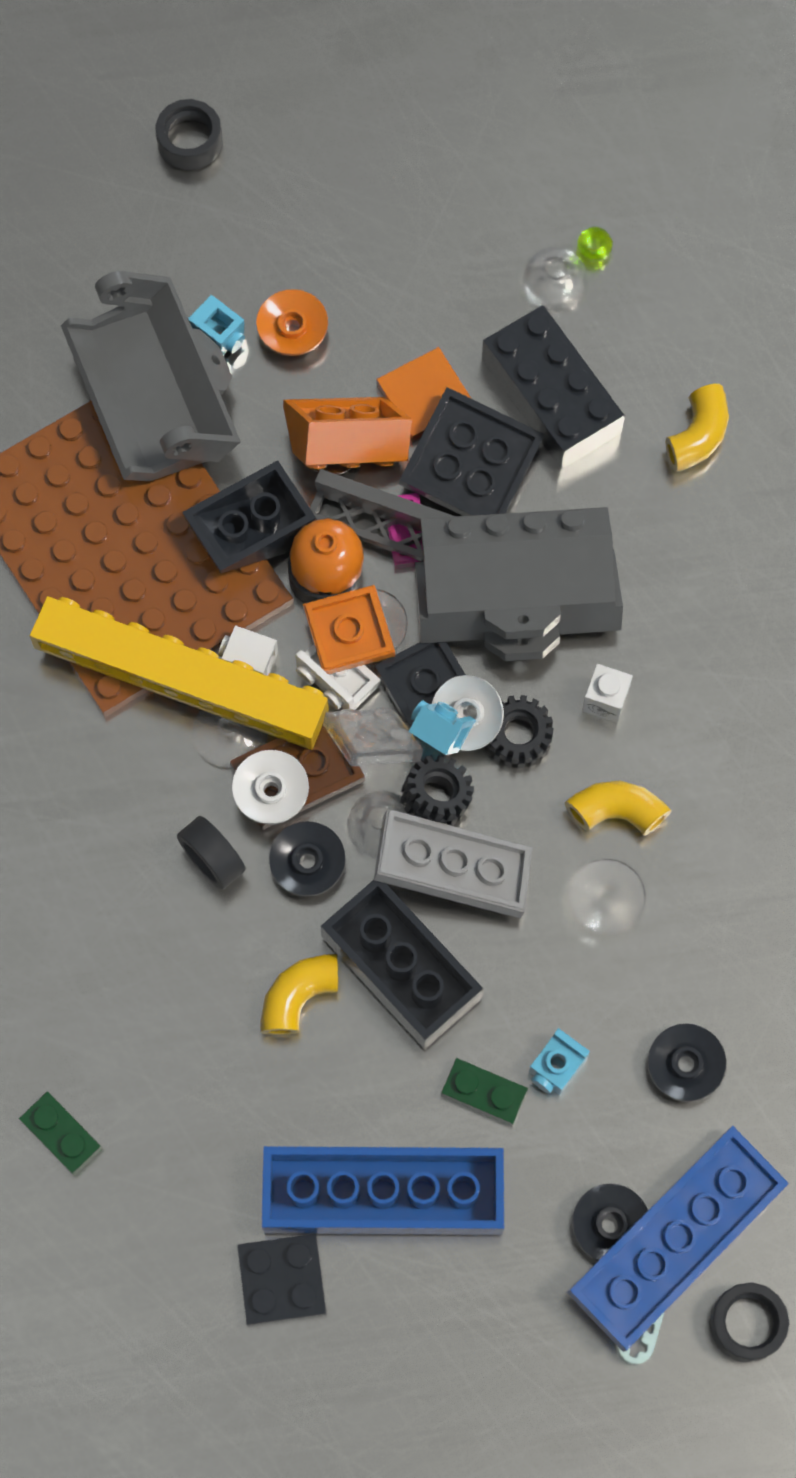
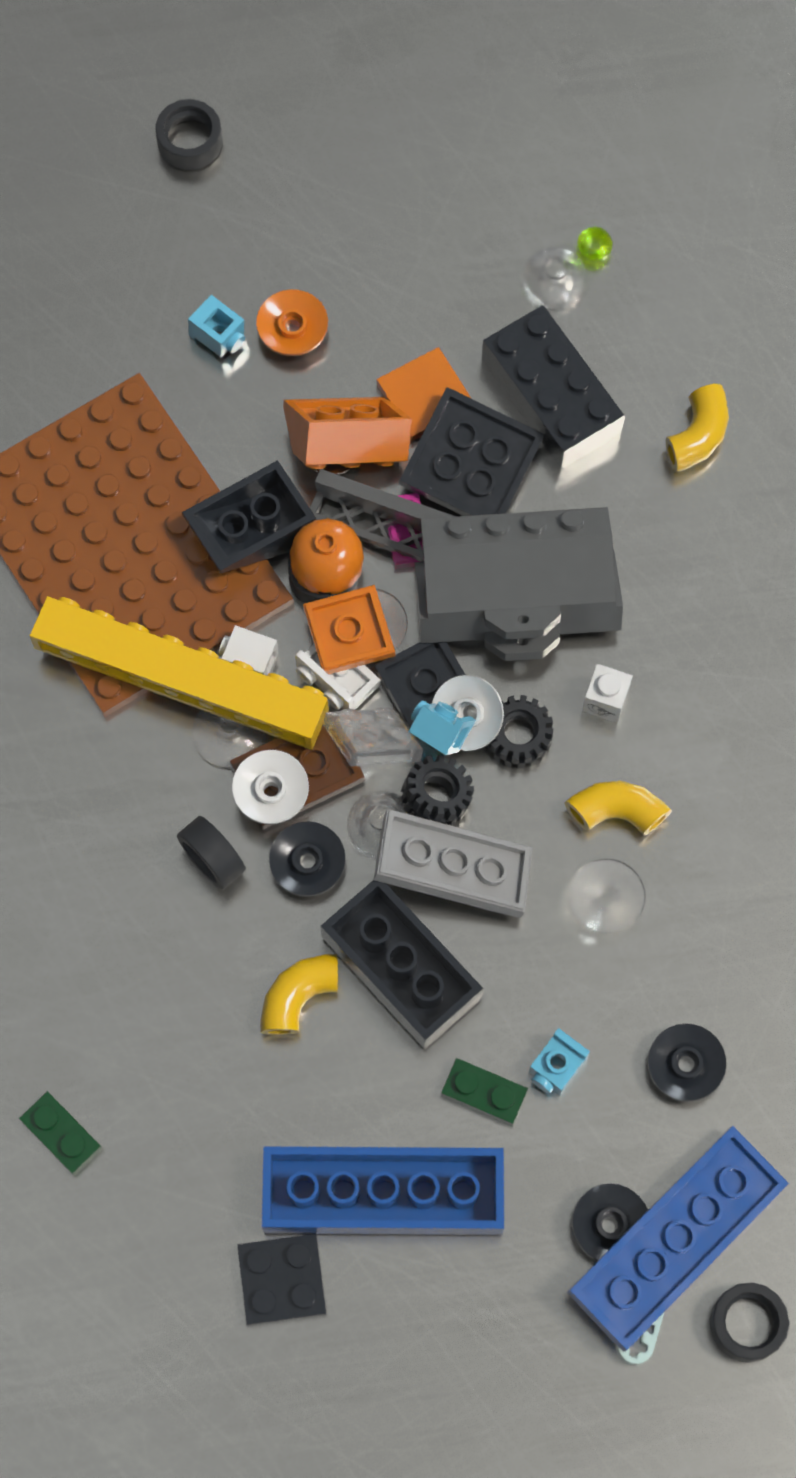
(152, 378): dark grey piece -> none

